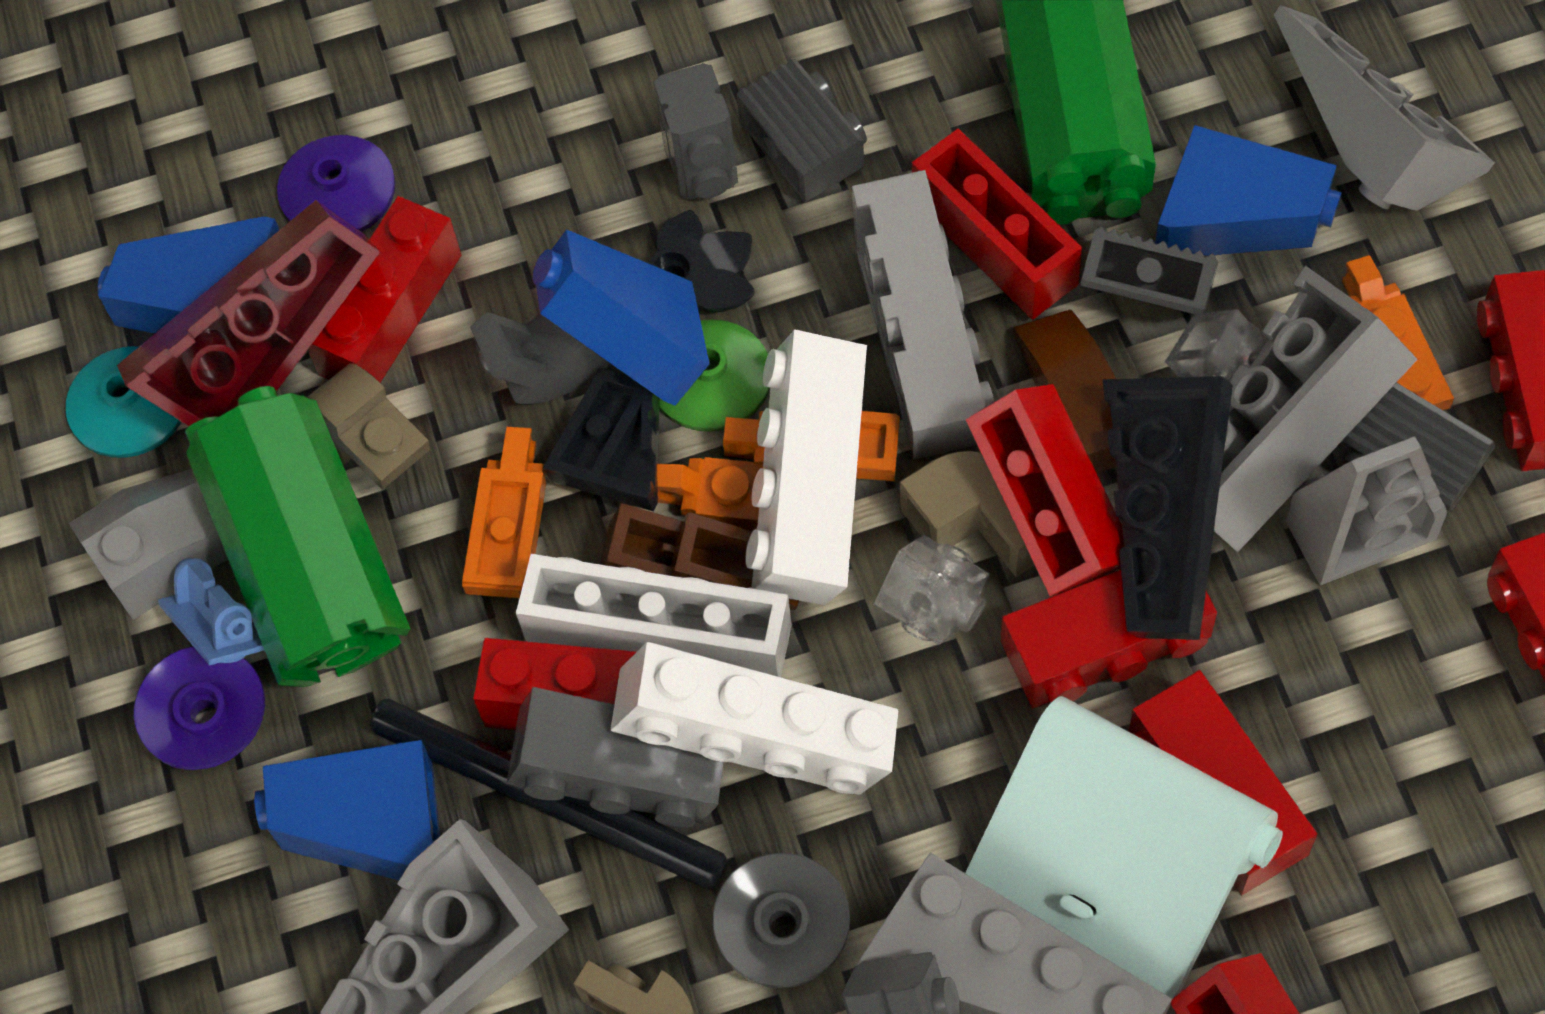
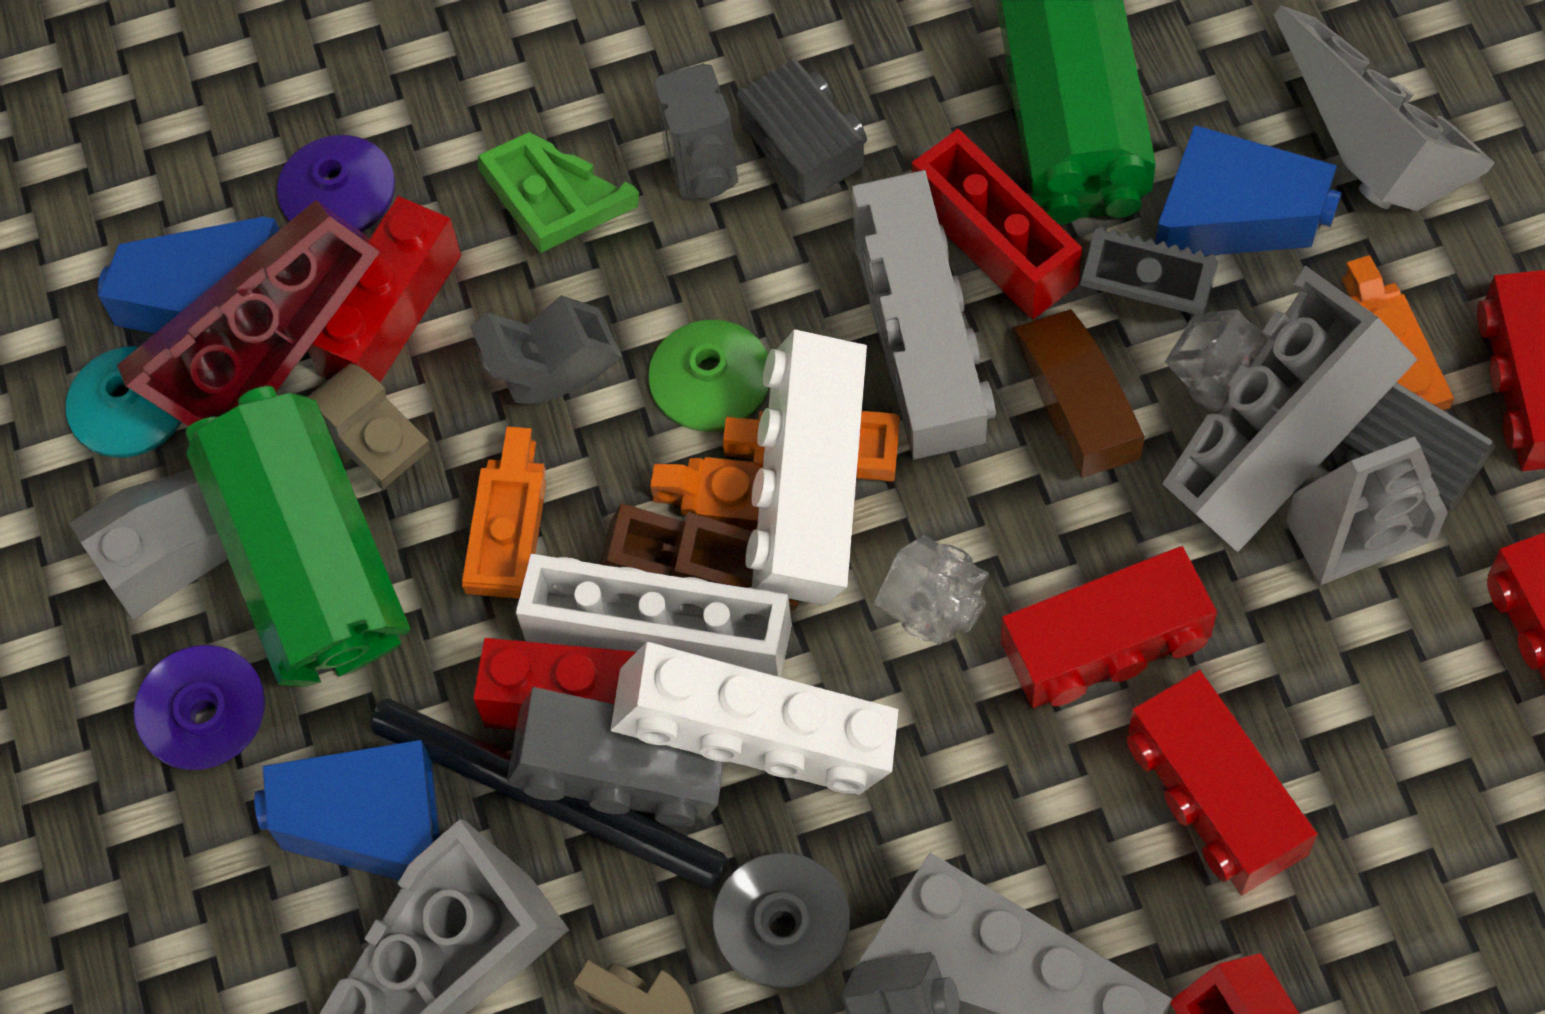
(209, 616): medium blue hinge -> none
(551, 191): none -> bright green wing
(611, 443): black wing -> none
(624, 313): blue slope -> none
(707, 260): black plate -> none
(958, 498): dark tan brick -> none
(1049, 487): red brick -> none
(1126, 833): light aqua door -> none
(1169, 476): black wing -> none

